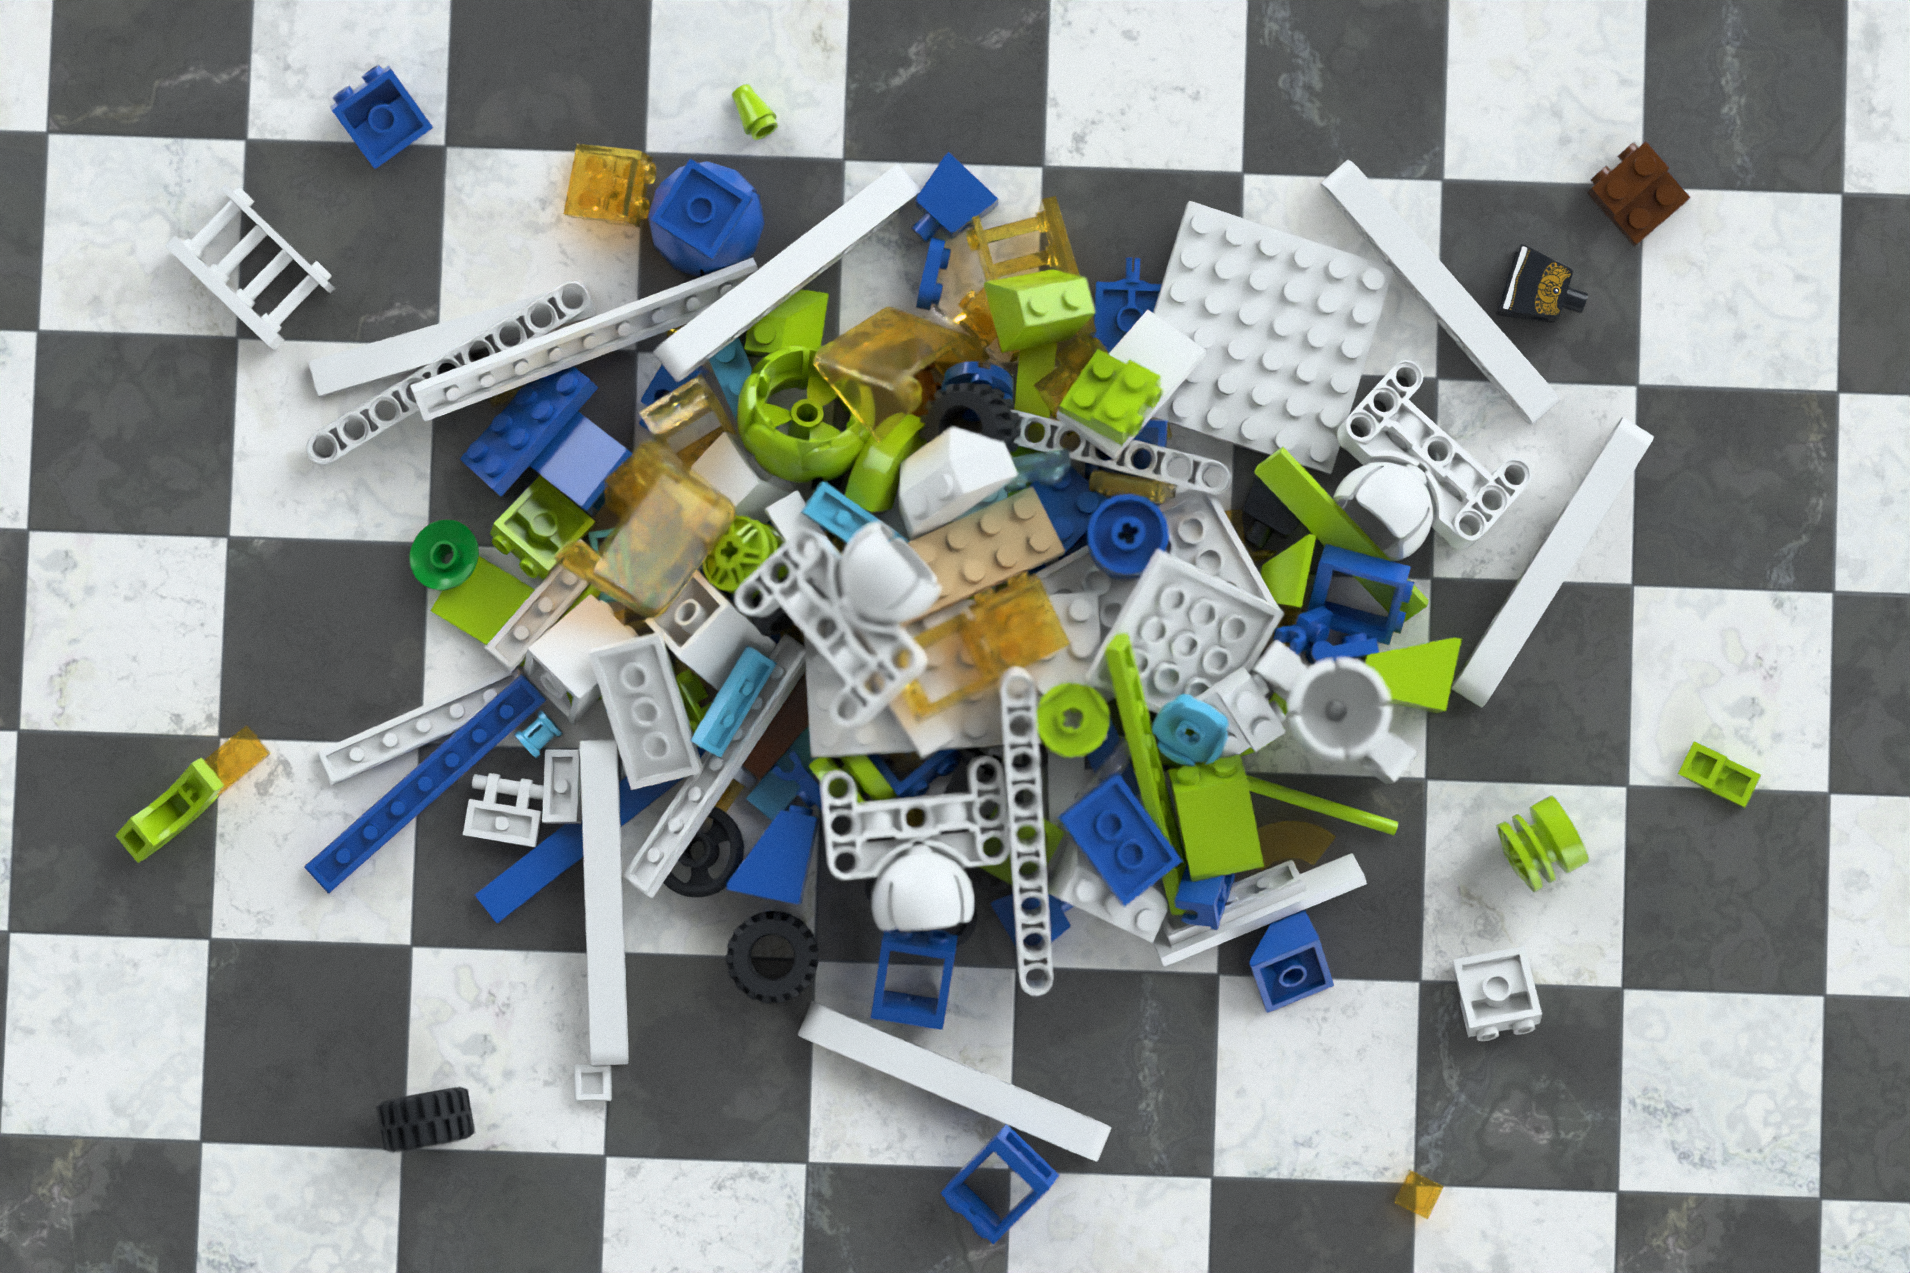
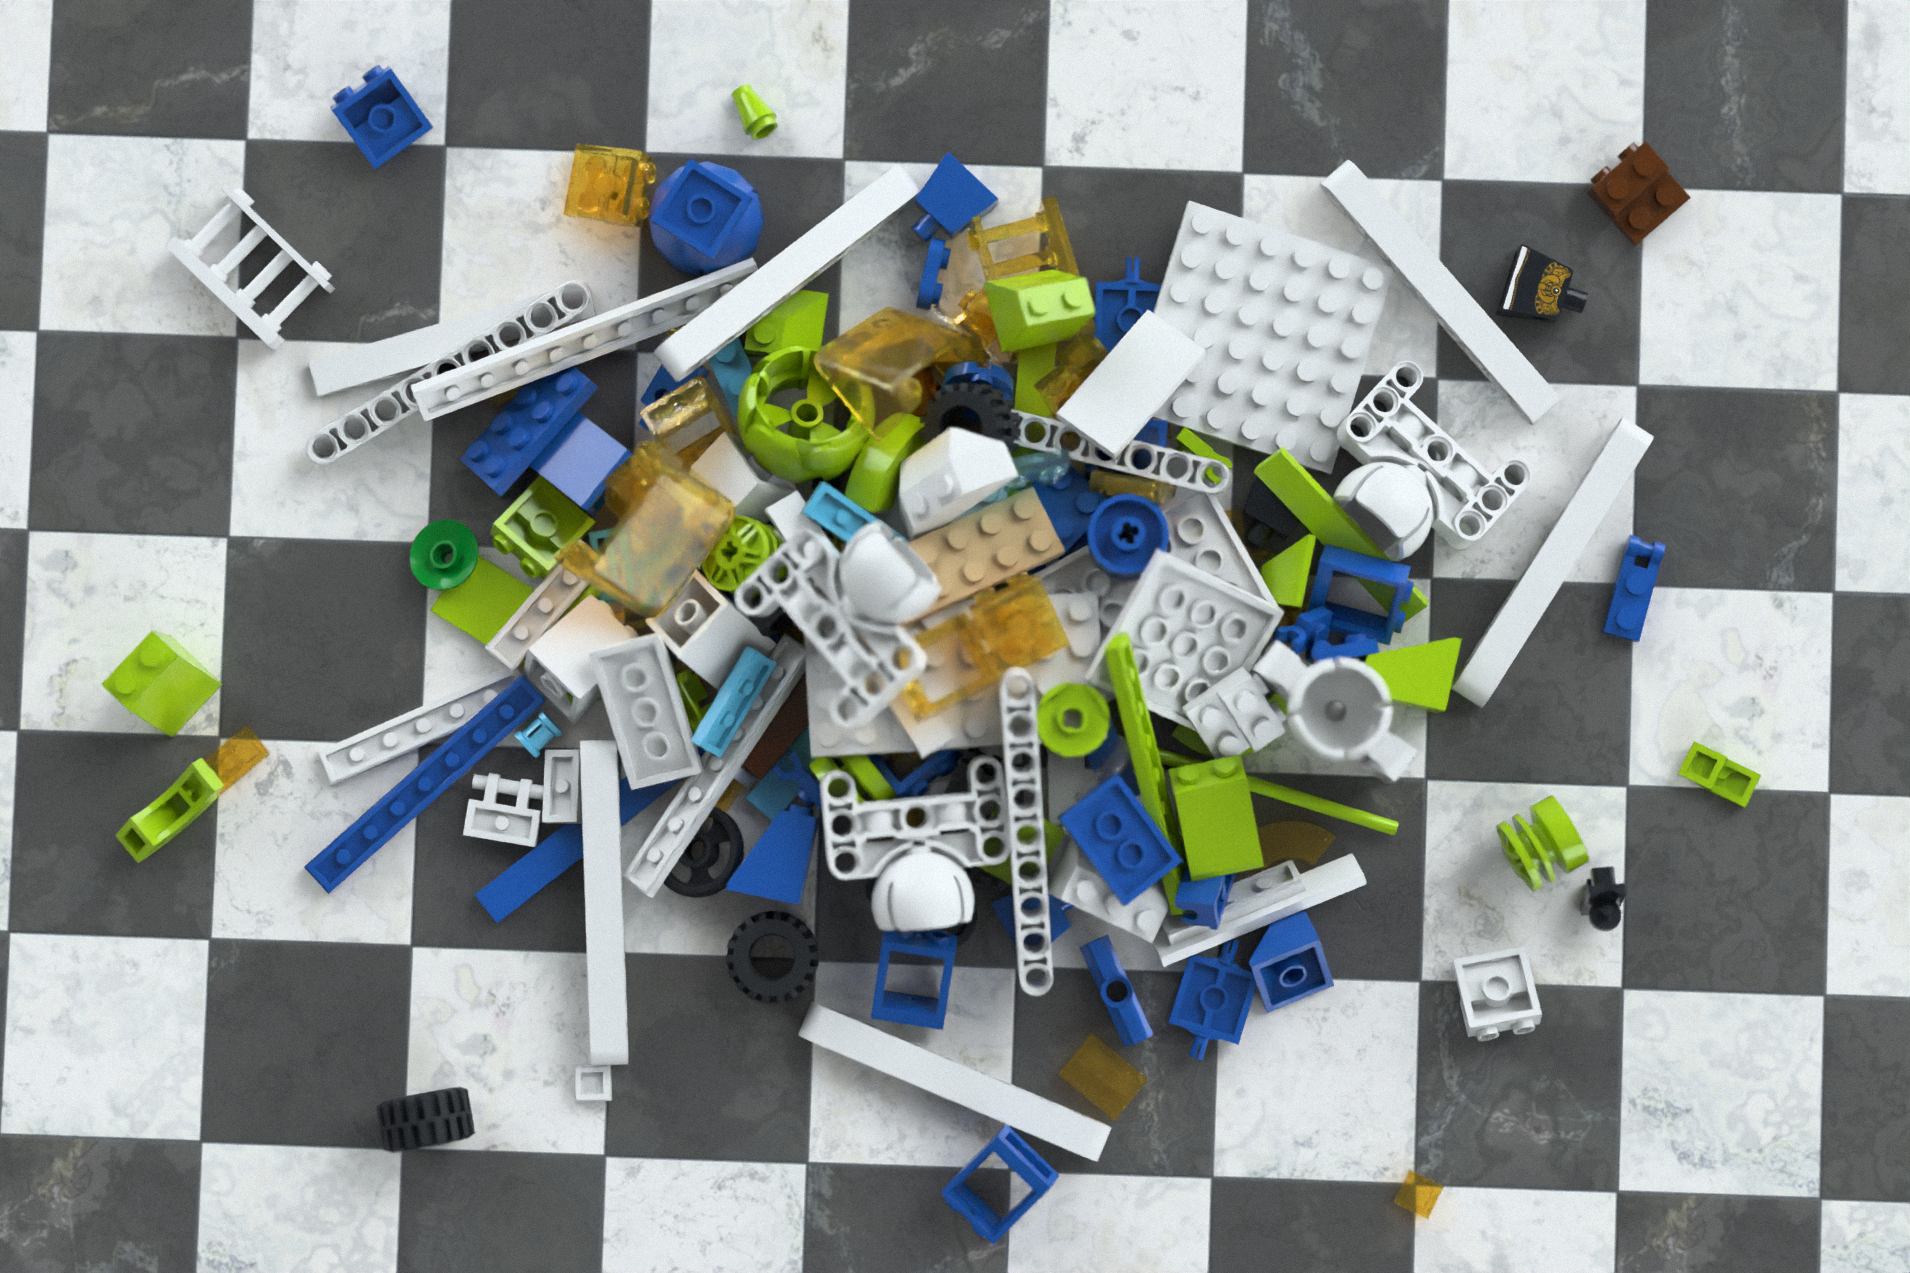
(162, 683): none -> lime slope
(1103, 1076): none -> clear yellow plate
(1112, 396): lime plate -> none
(1127, 1012): none -> blue piece
(1193, 445): none -> lime plate
(1193, 714): medium azure plate -> none
(1213, 999): none -> blue plate
(1603, 899): none -> black hips
(1633, 589): none -> blue plate

